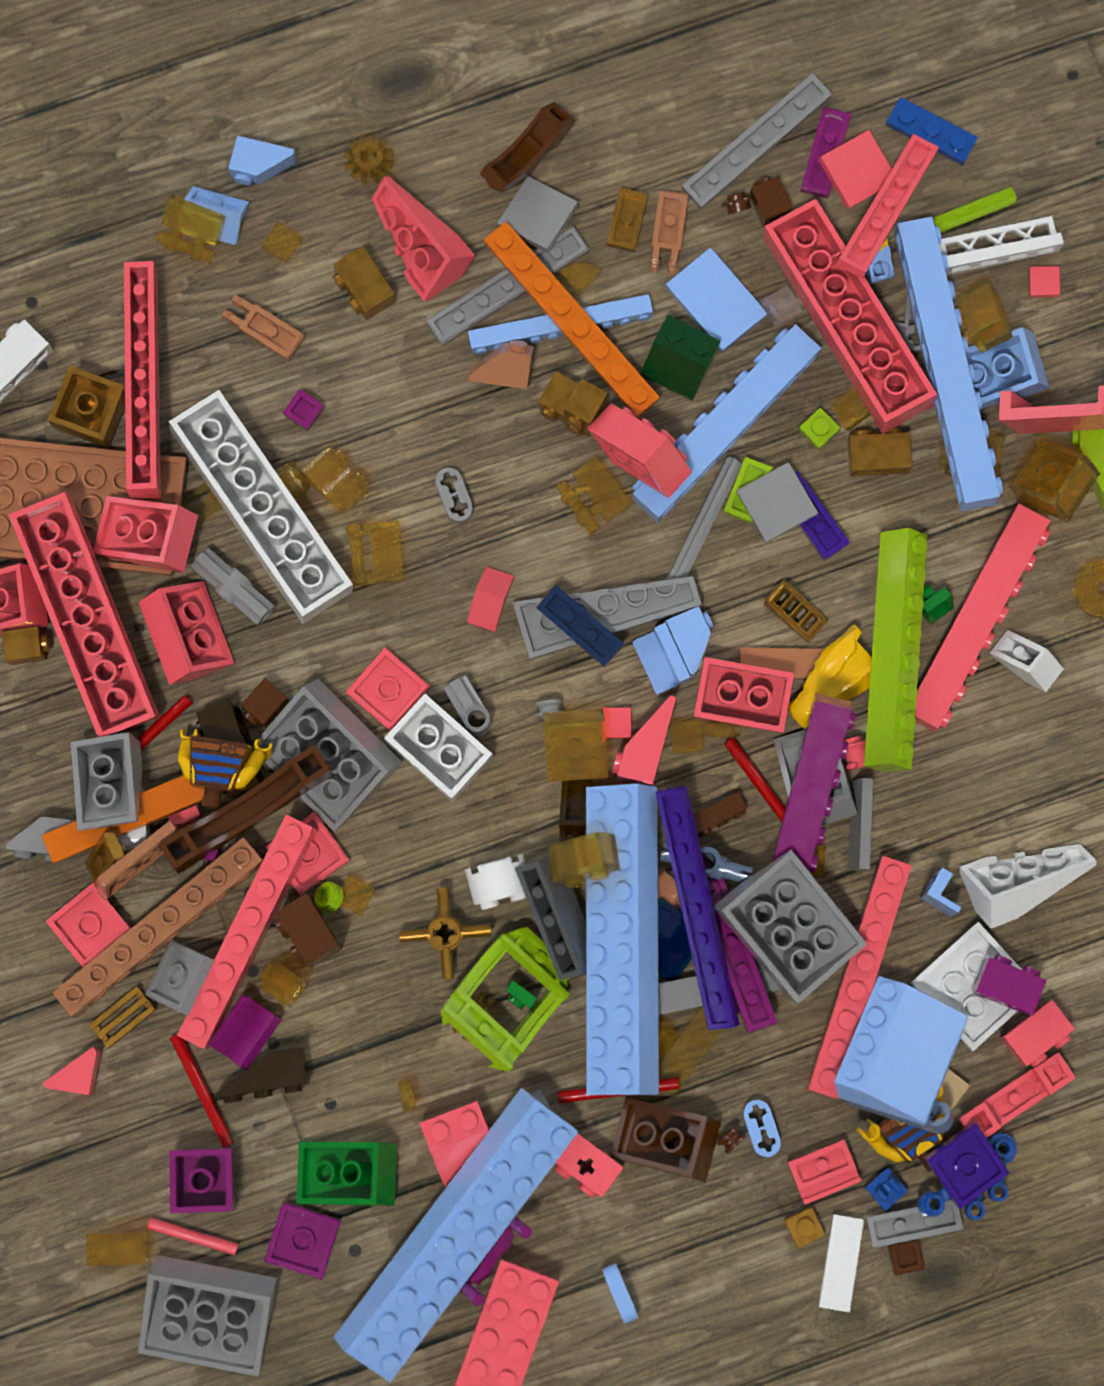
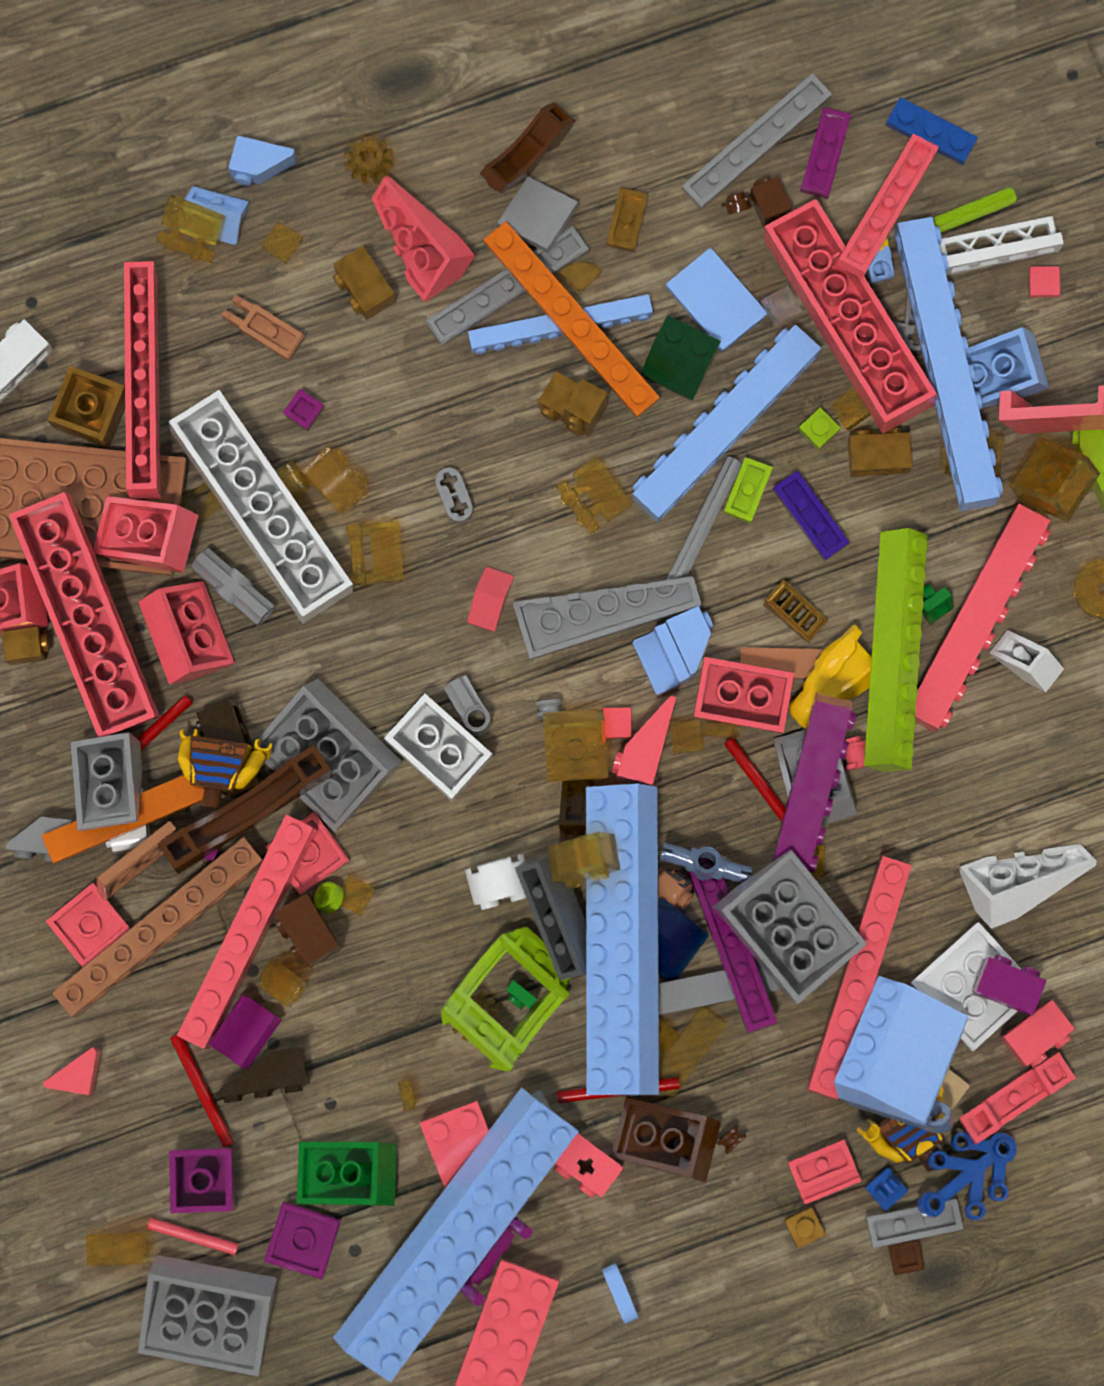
(102, 1033): pearl gold tile -> none
(104, 855): pearl gold plate -> none
(179, 977): light grey tile -> none
(186, 817): coral tile -> none
(264, 704): reddish brown brick -> none
(387, 689): coral tile -> none
(455, 940): pearl gold bar -> none
(505, 366): nougat slope -> none
(580, 626): dark blue plate -> none
(640, 449): coral brick -> none
(668, 228): nougat hinge -> none
(697, 908): dark purple tile -> none
(719, 814): reddish brown piece -> none
(768, 1125): light blue beam -> none
(777, 502): light grey tile -> none
(841, 1263): white tile -> none
(856, 169): coral tile -> none
(861, 825): light grey tile -> none
(933, 892): light blue panel -> none
(966, 1165): dark purple tile -> none
(983, 317): clear yellow brick -> none

